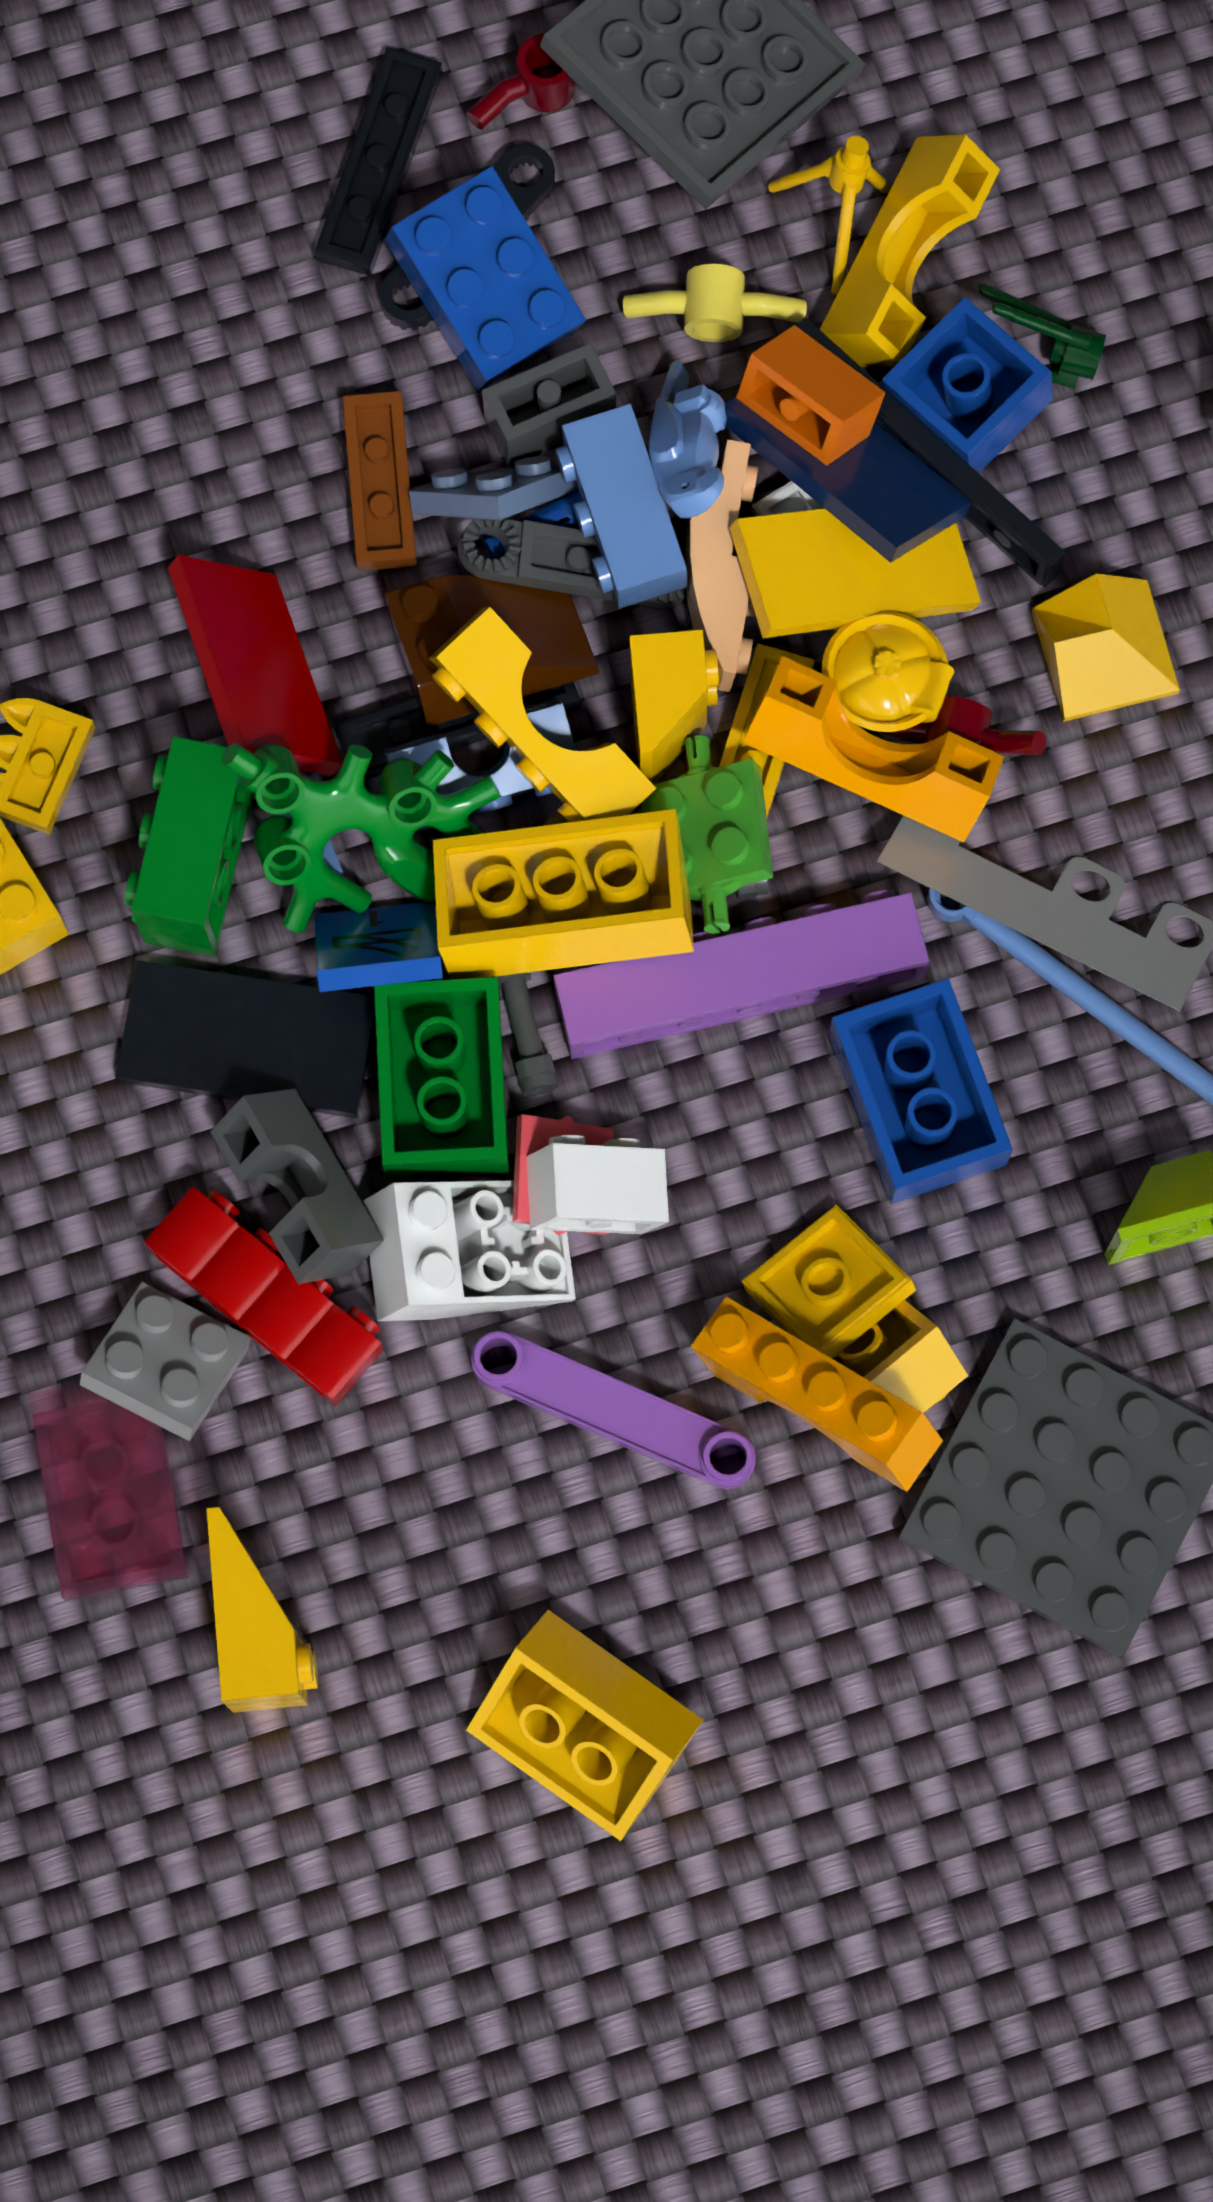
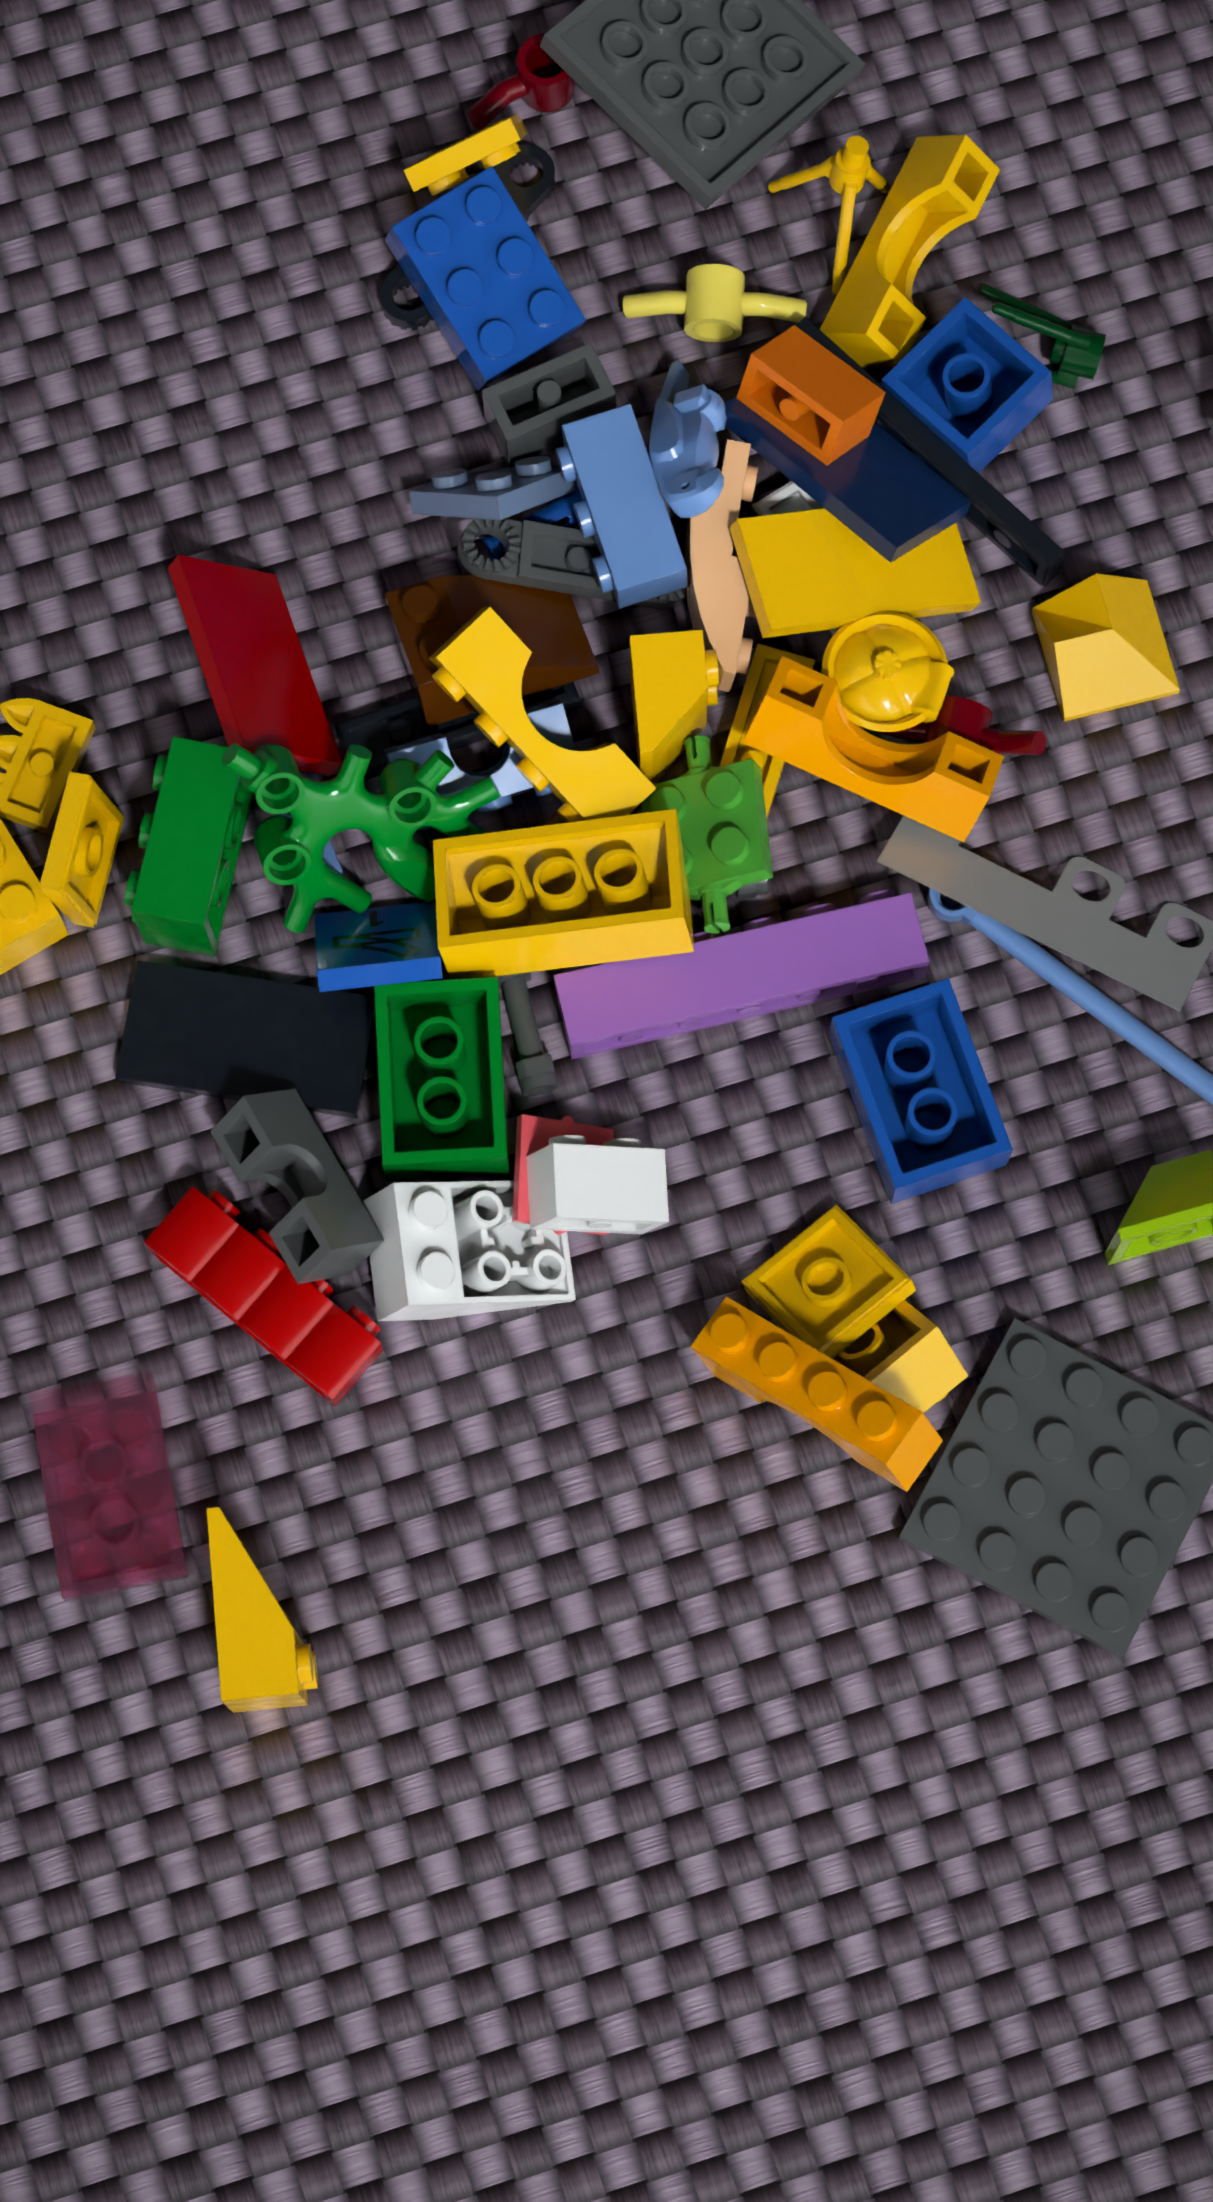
(81, 850): none -> yellow tile
(165, 1361): light grey plate -> none
(378, 161): black tile -> none
(379, 481): dark orange plate -> none
(447, 165): none -> yellow plate
(583, 1724): yellow slope -> none
(613, 1409): medium lavender piece -> none

